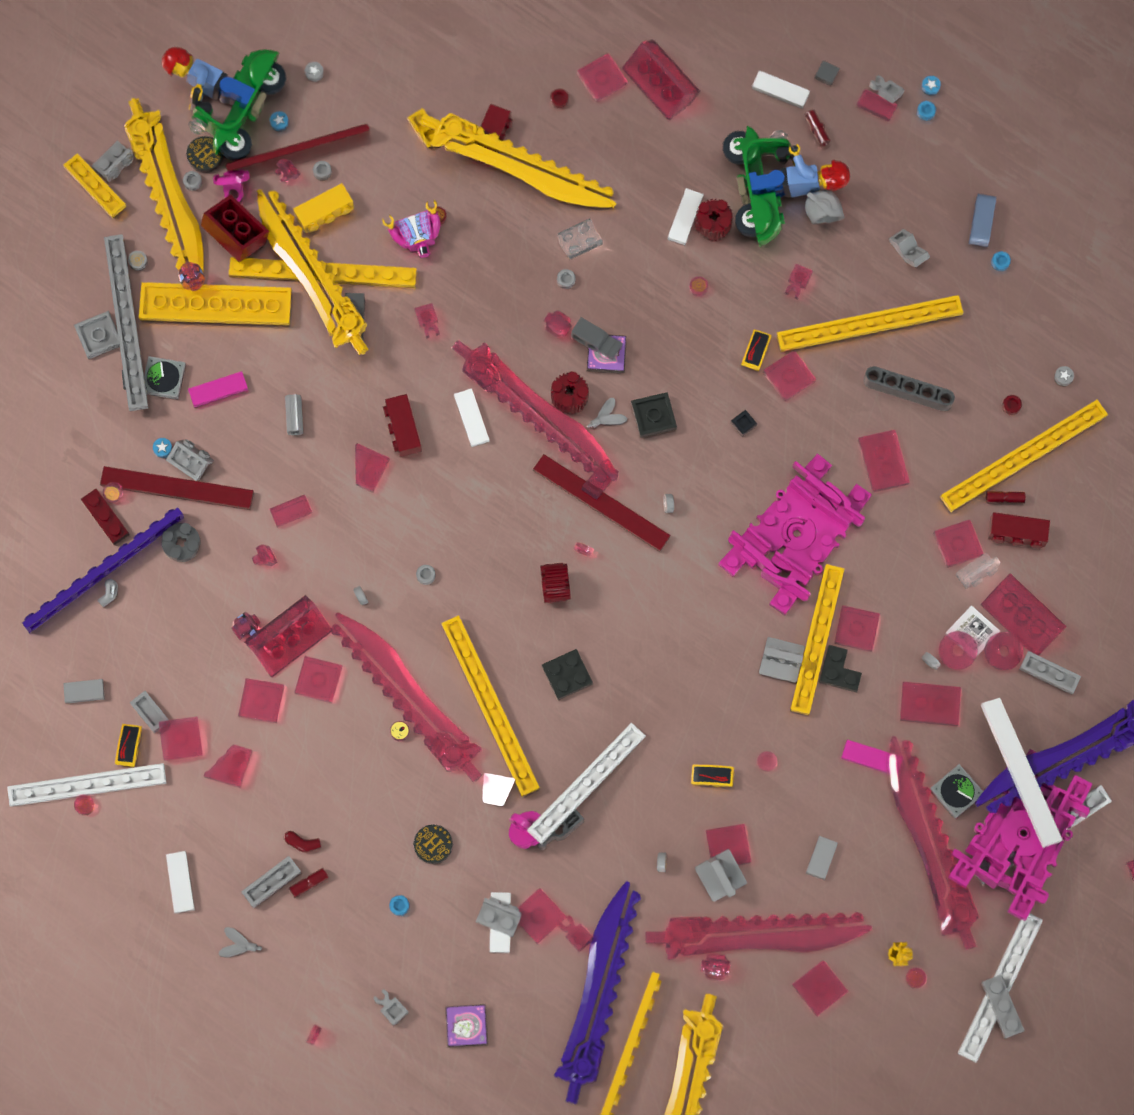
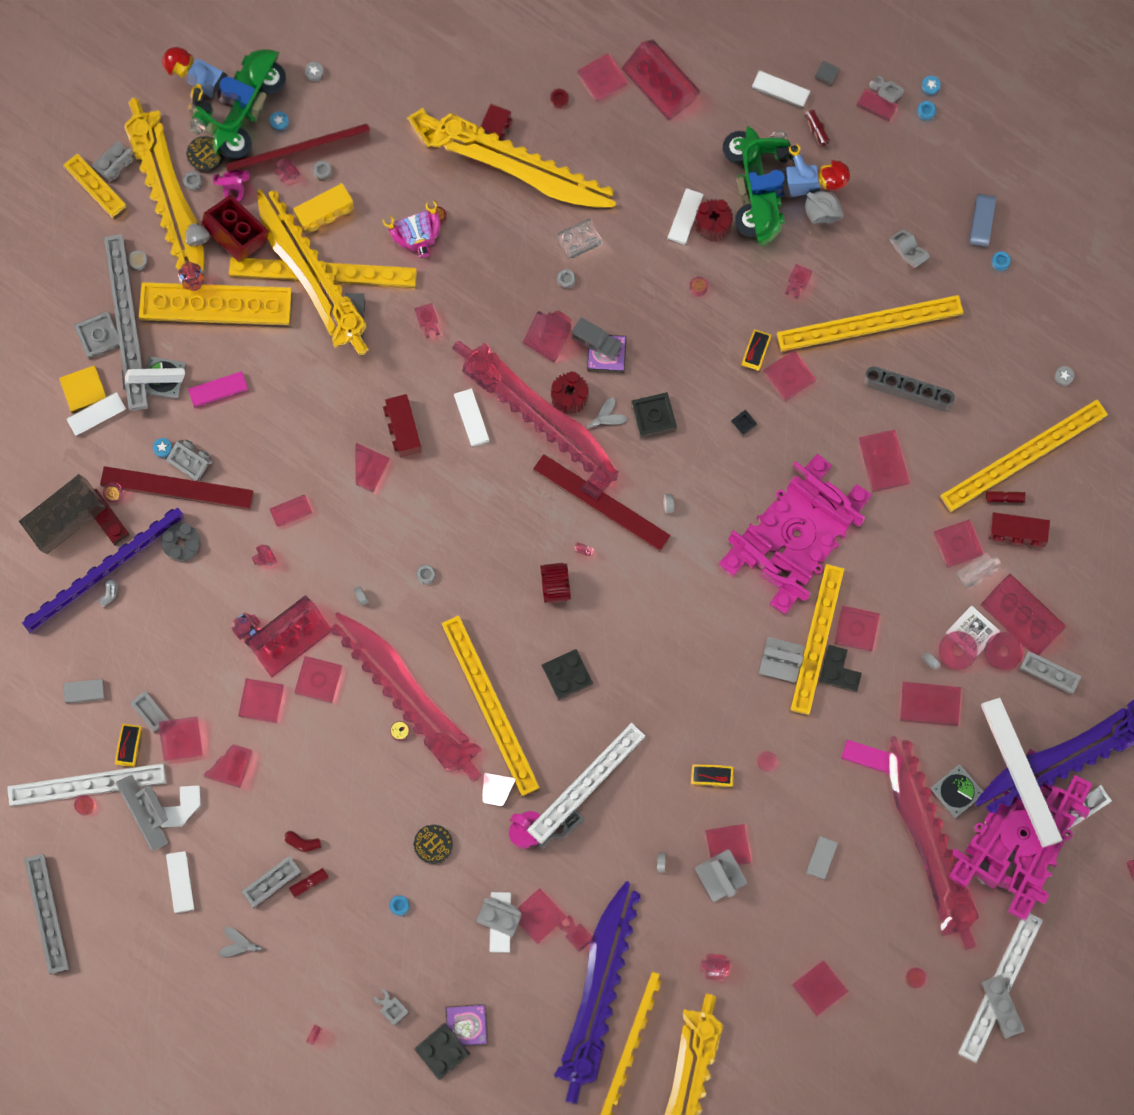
(46, 914): none -> light grey plate
(62, 514): none -> clear smoke brick
(82, 388): none -> yellow tile
(95, 413): none -> white tile
(145, 810): none -> light grey bracket
(161, 375): none -> white tile
(190, 802): none -> white tile
(196, 235): none -> light grey cone
(294, 414): light grey axle -> none
(442, 1051): none -> pearl dark grey plate
(546, 336): none -> clear pink tile
(694, 929): clear pink piece -> none
(900, 953): yellow gear -> none
(1012, 404): dark red tile -> none

